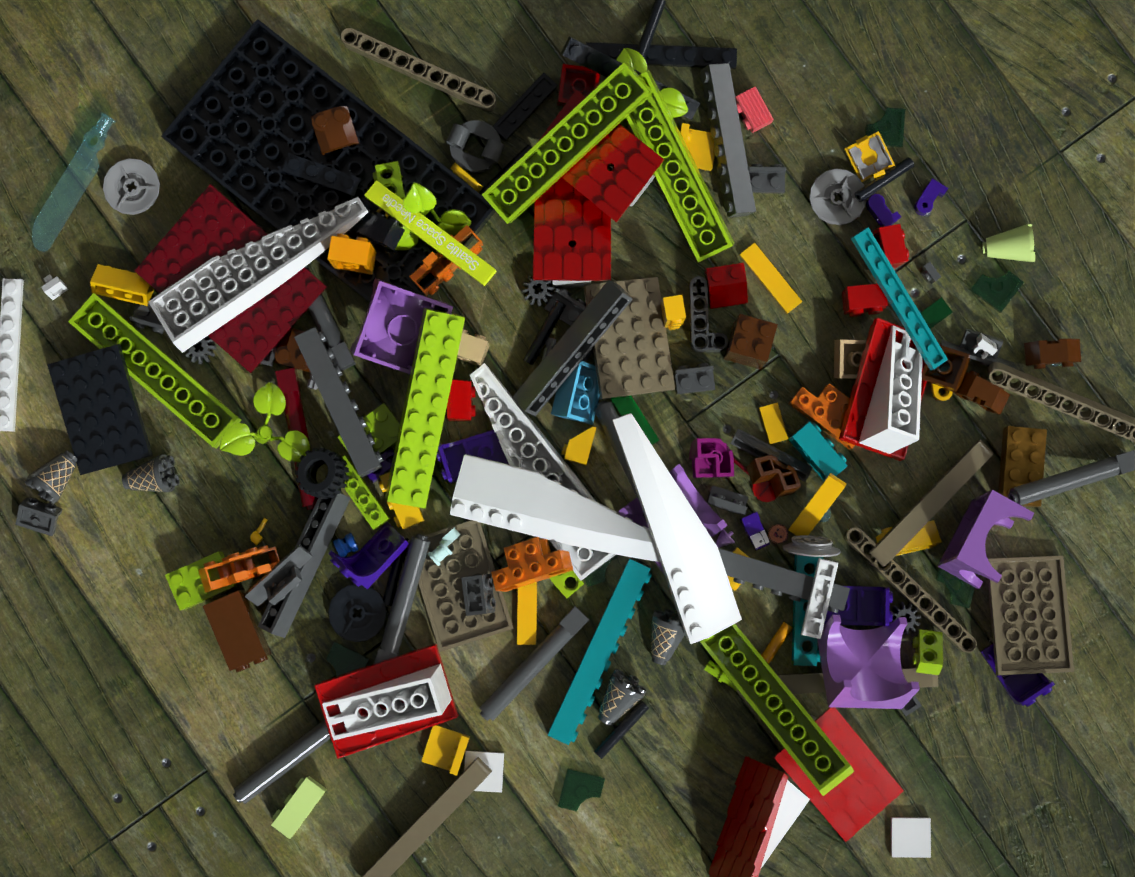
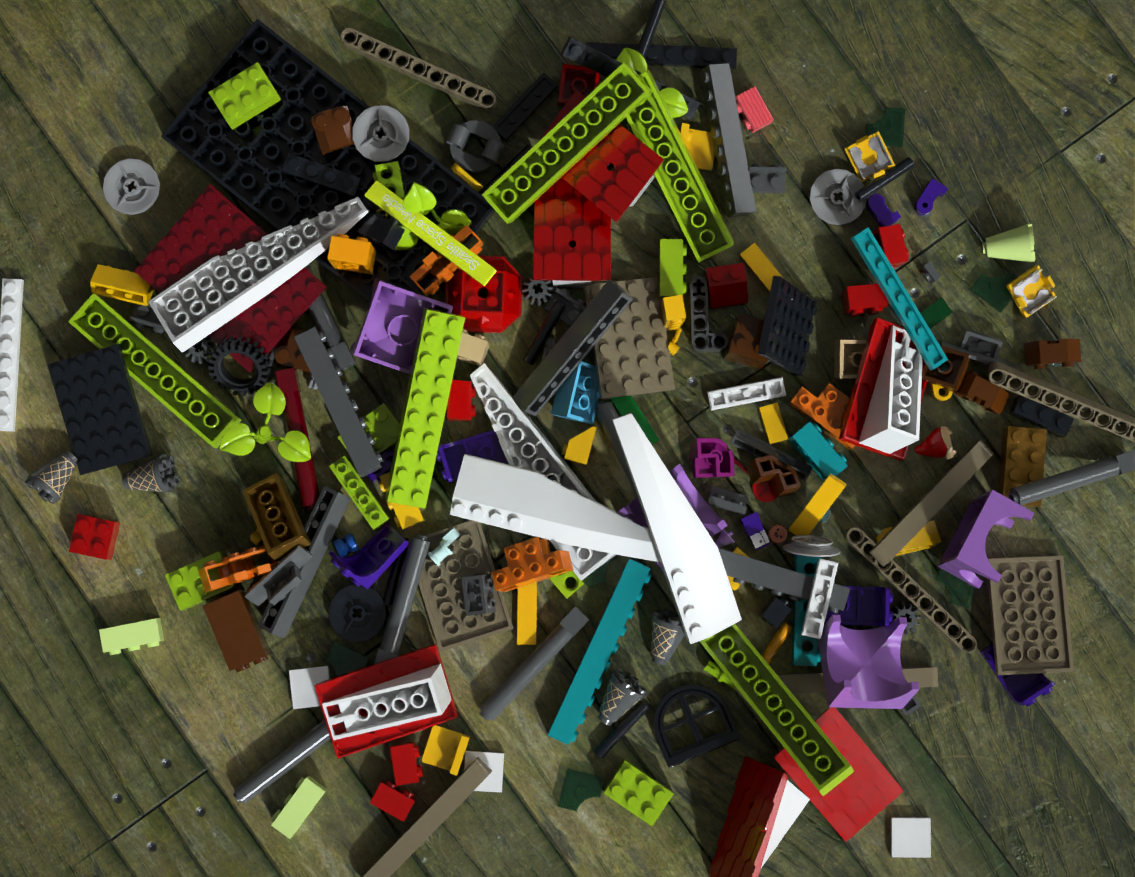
(38, 516): dark grey bracket -> none
(54, 287): white tile -> none
(70, 186): clear light blue piece -> none
(94, 537): none -> red brick
(131, 636): none -> yellowish green brick
(239, 346): none -> black tyre
(244, 96): none -> lime brick
(276, 516): none -> pearl gold brick
(303, 685): none -> white tile
(308, 468): black tyre -> none
(372, 122): none -> light grey piece
(393, 800): none -> red brick
(405, 763): none -> red brick
(495, 311): none -> red piece
(638, 792): none -> lime brick
(672, 267): none -> lime brick
(673, 347): none -> yellow hand
(694, 379): dark grey bracket -> none
(701, 746): none -> black window
(746, 393): none -> white plate
(775, 611): none -> black brick
(787, 326): none -> black plate
(931, 652): lime brick -> none
(937, 444): none -> red hat
(985, 344): white tile -> none
(1031, 291): none -> piece
(1041, 416): none -> black brick

